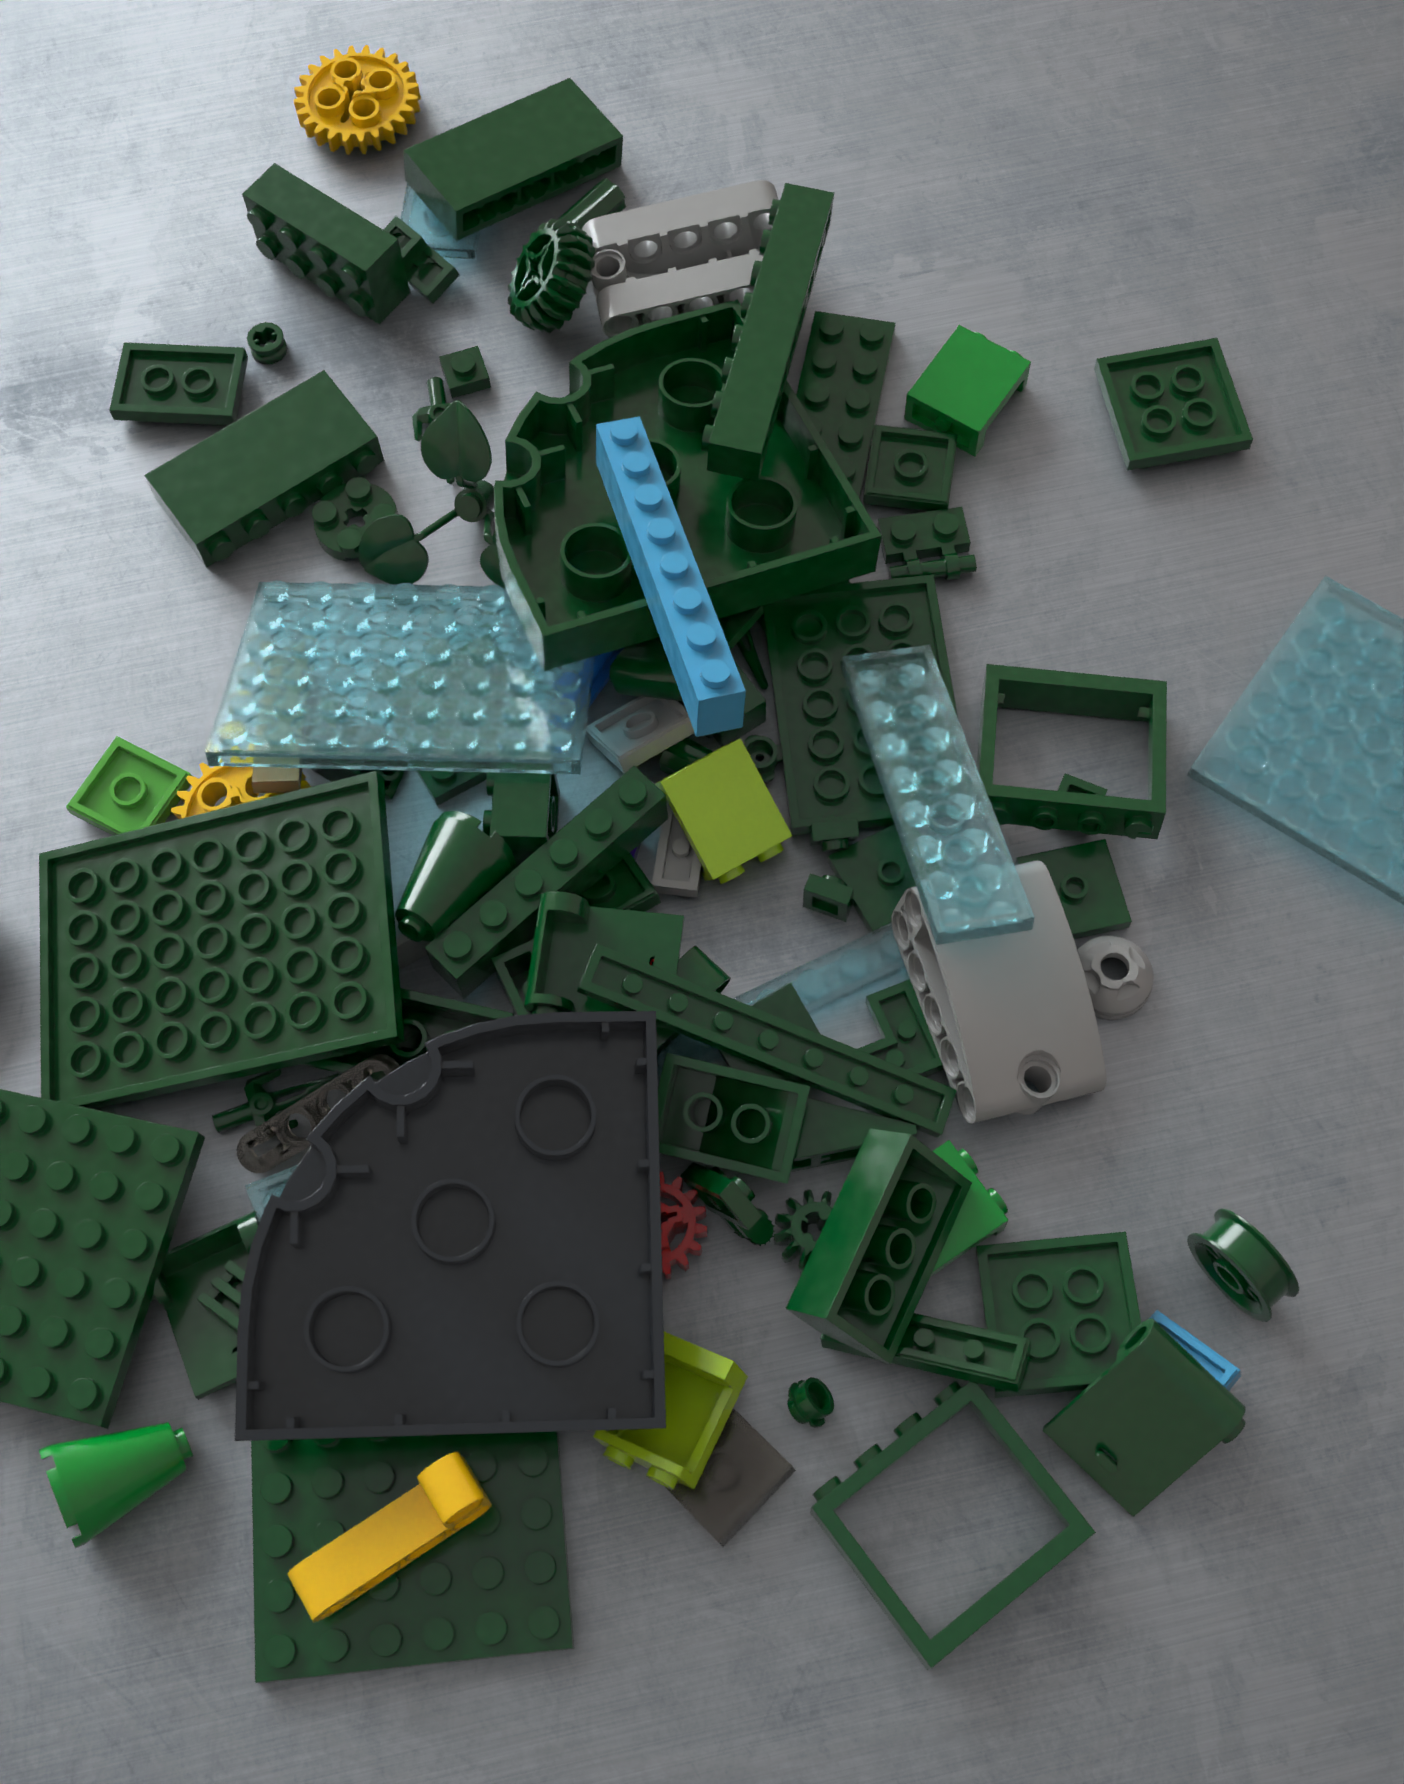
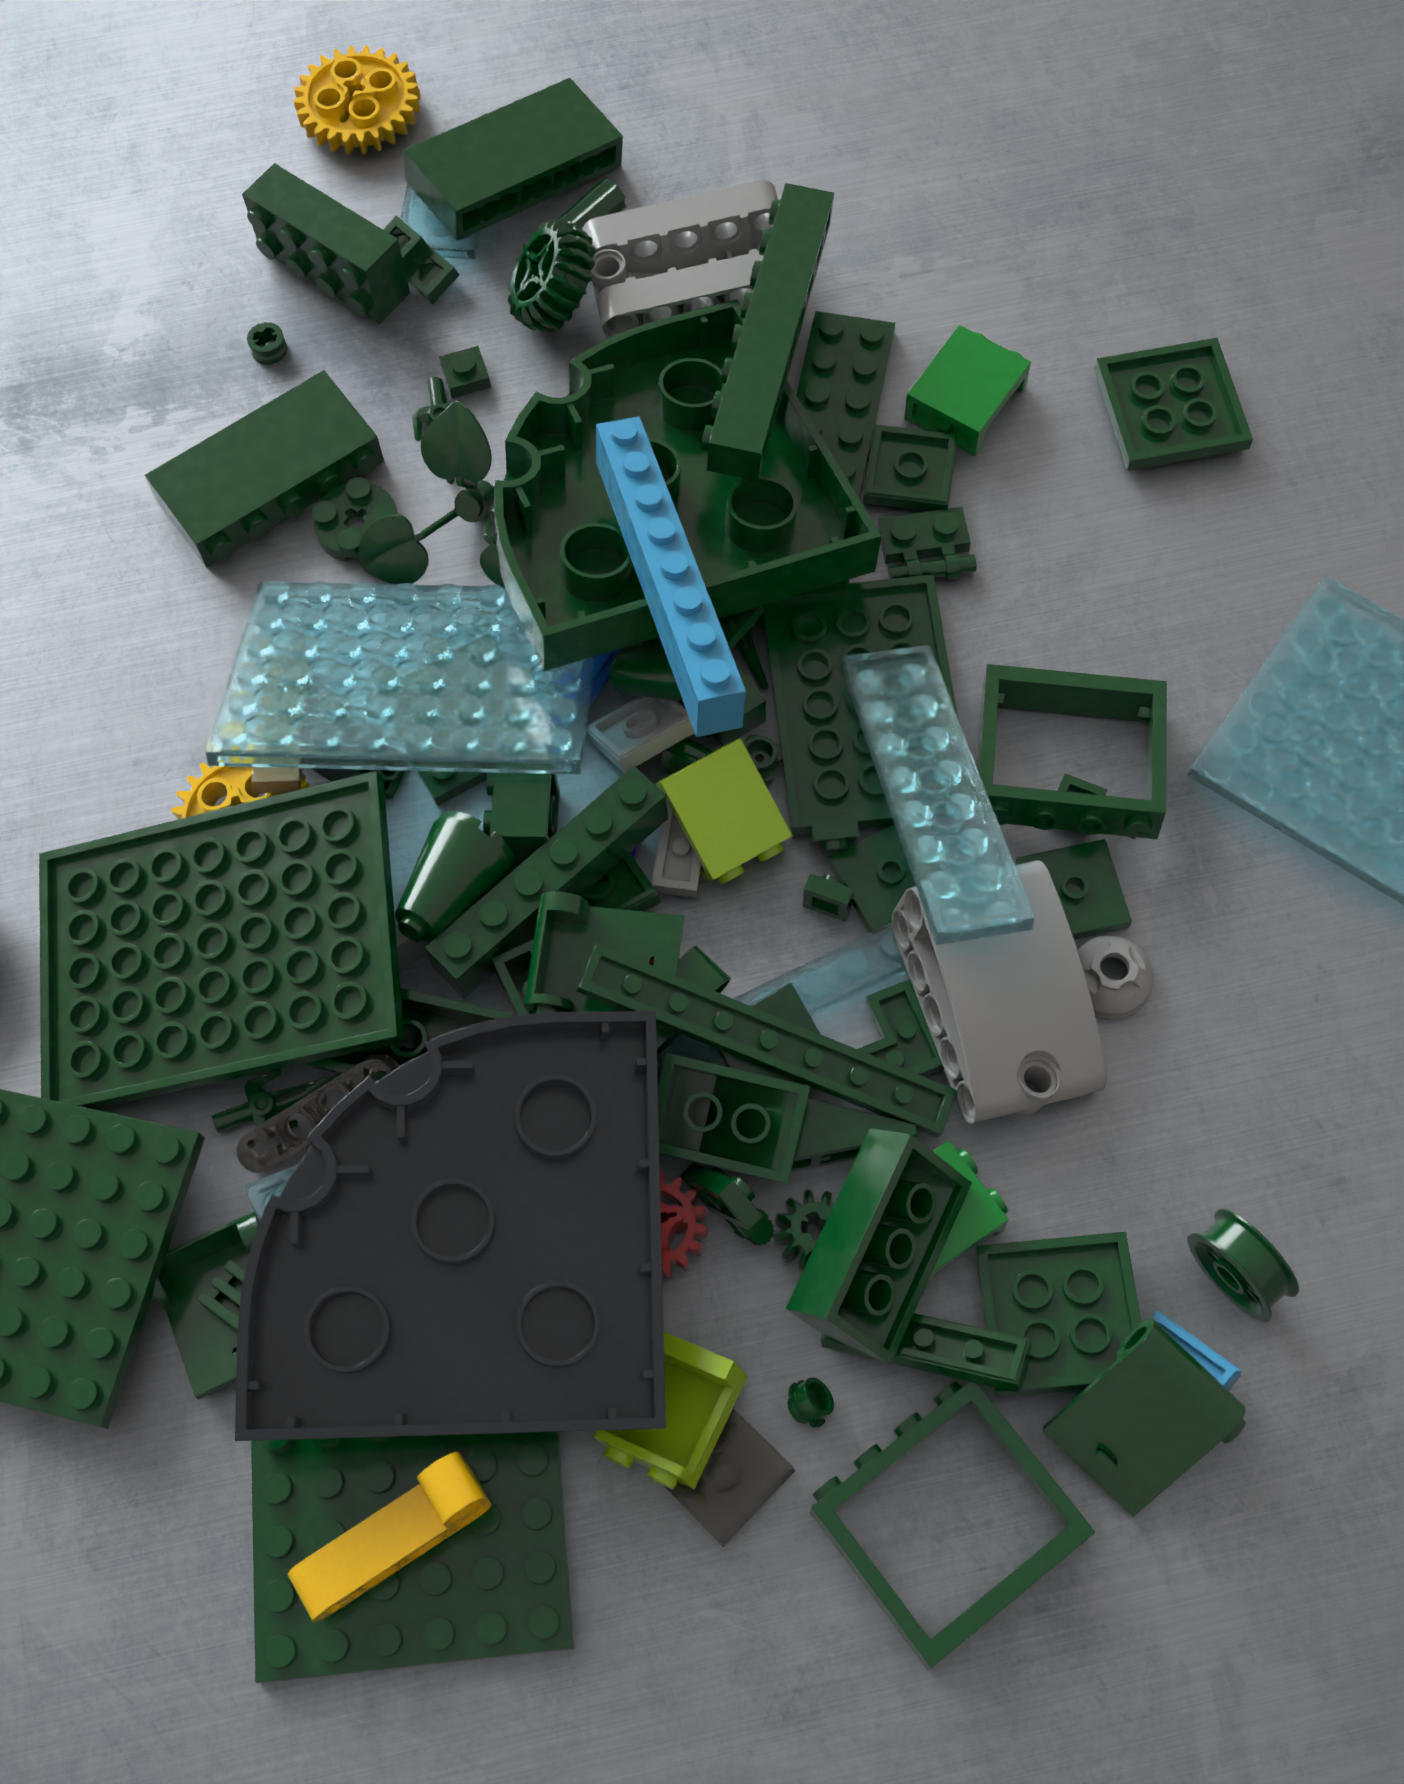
(112, 1474): green cone -> none
(128, 790): bright green plate -> none
(179, 383): dark green plate -> none

